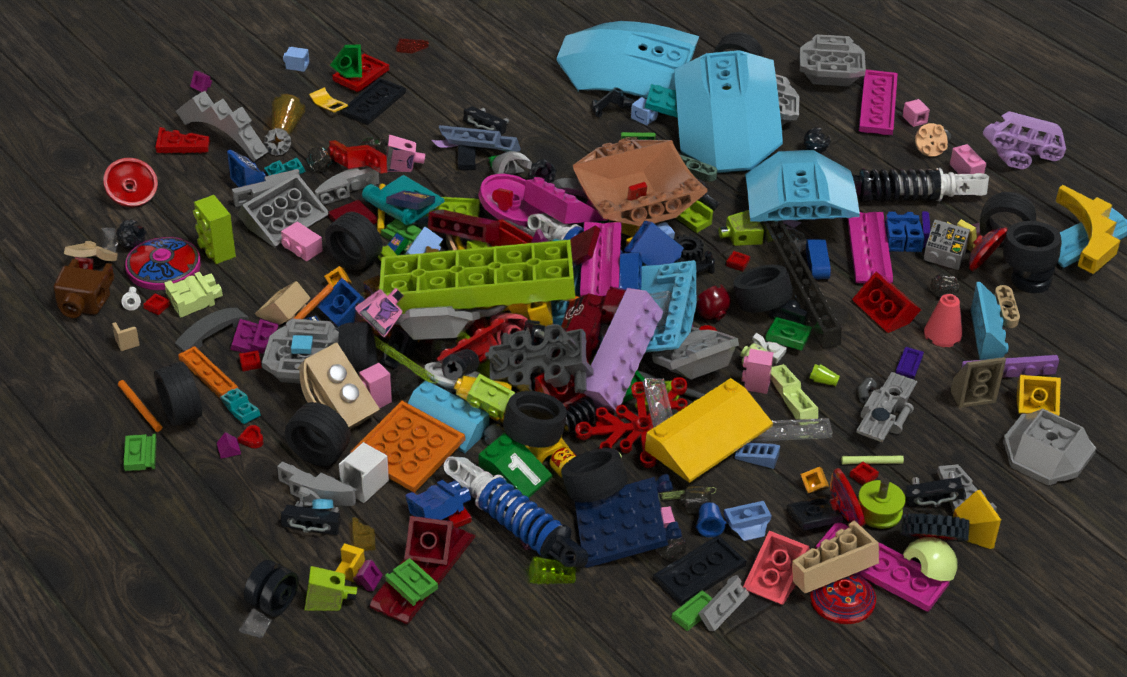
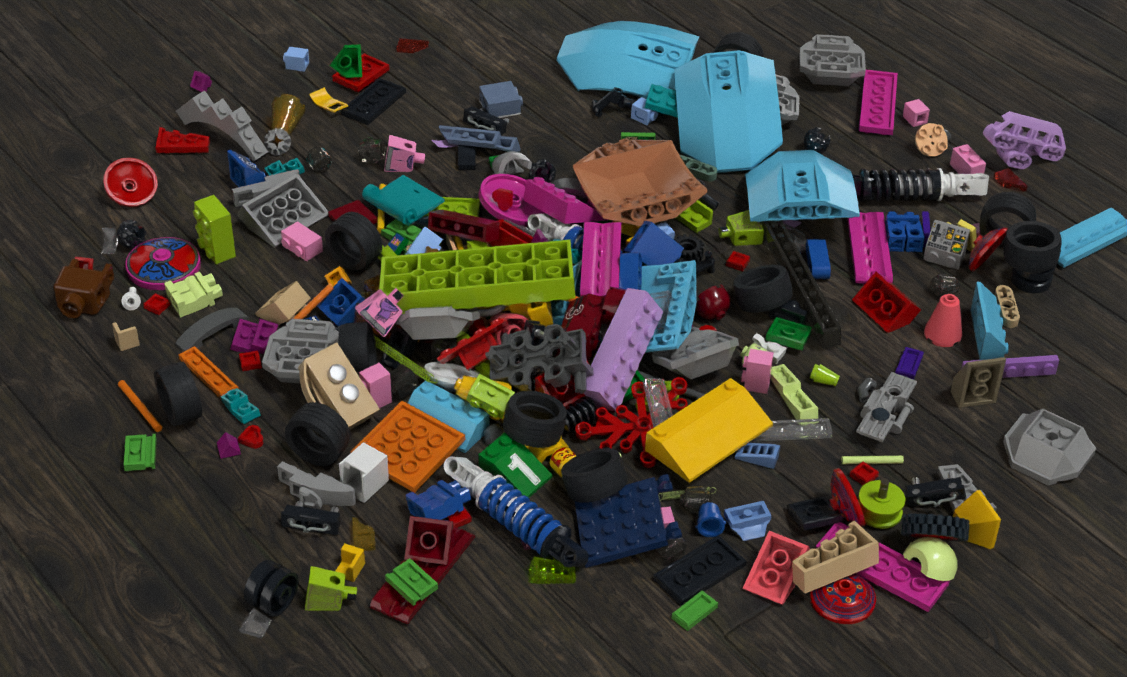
(90, 249): tan plate -> none
(301, 344): medium azure tile -> none
(322, 503): medium azure tile -> none
(342, 184): light grey slope -> none
(357, 156): red bracket -> none
(368, 575): magenta tile -> none
(410, 200): dark blue tile -> none
(460, 364): black piece -> none
(501, 99): none -> sand blue piece
(584, 245): dark red tile -> none
(636, 191): red tile -> none
(723, 603): light grey plate -> none
(814, 480): light orange slope -> none
(1008, 179): none -> clear red tile
(1038, 393): yellow slope -> none
(1099, 228): yellow arch -> none

